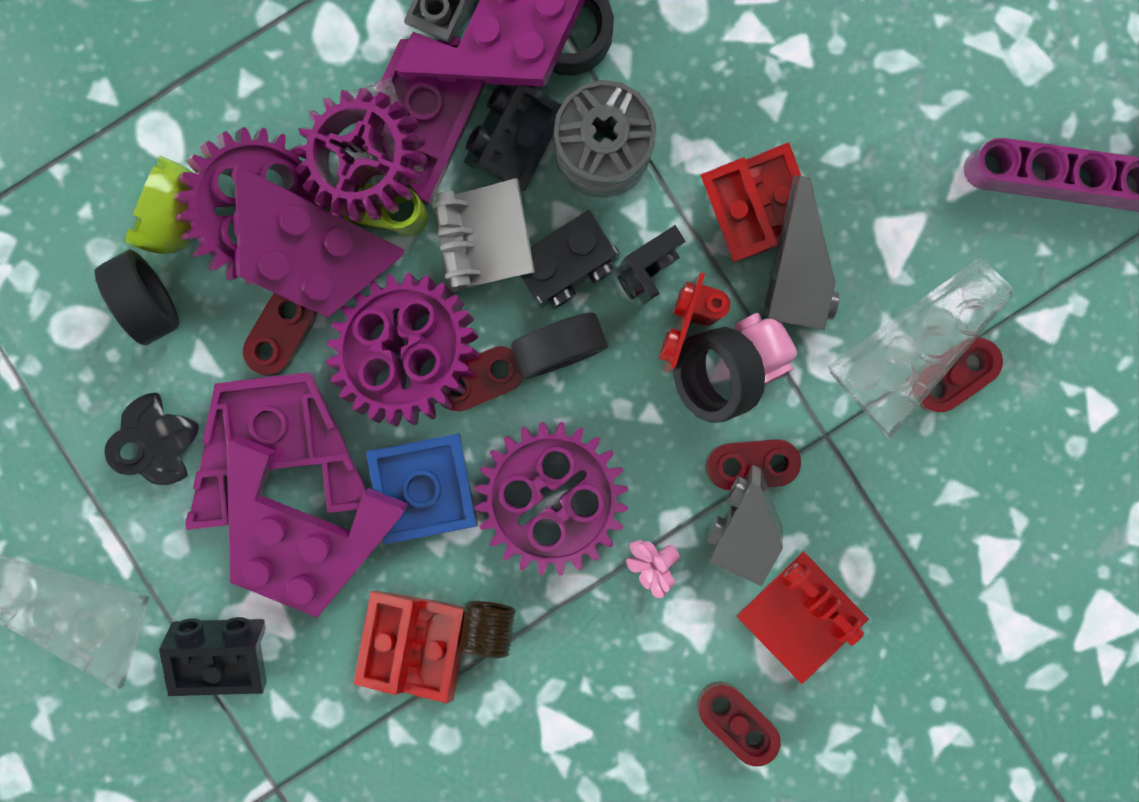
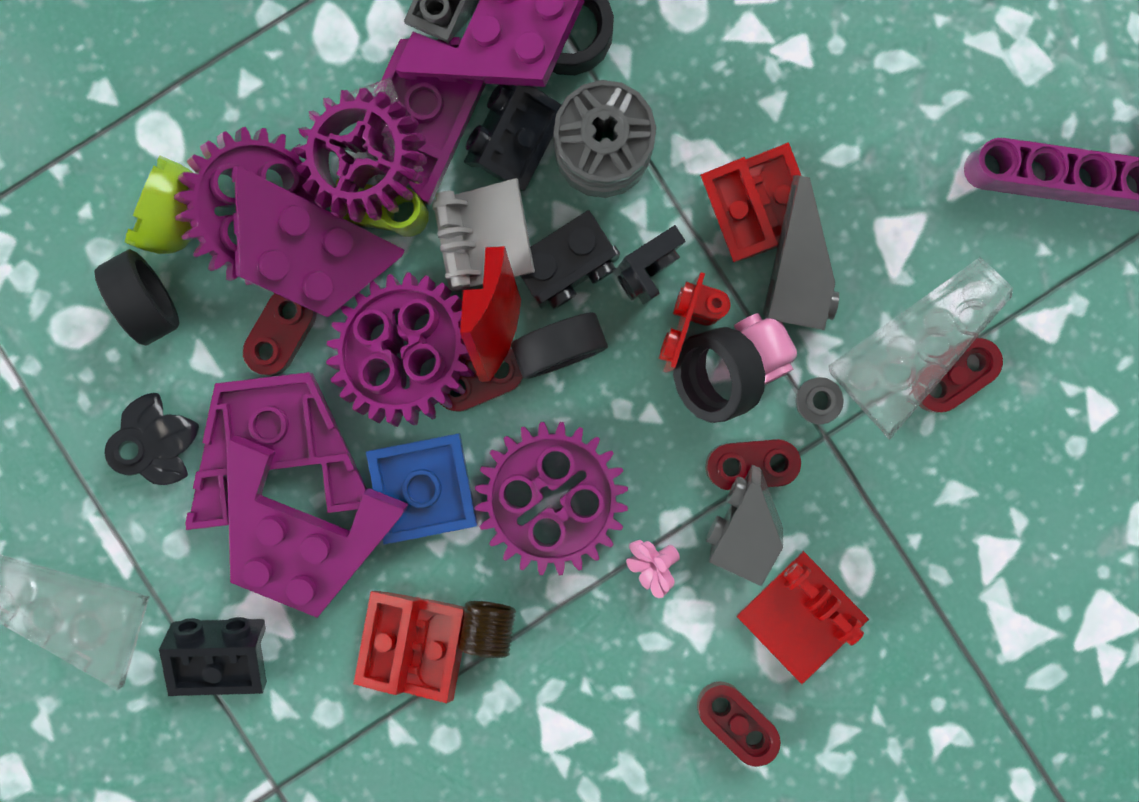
(491, 314): none -> red slope
(805, 404): none -> dark grey plate

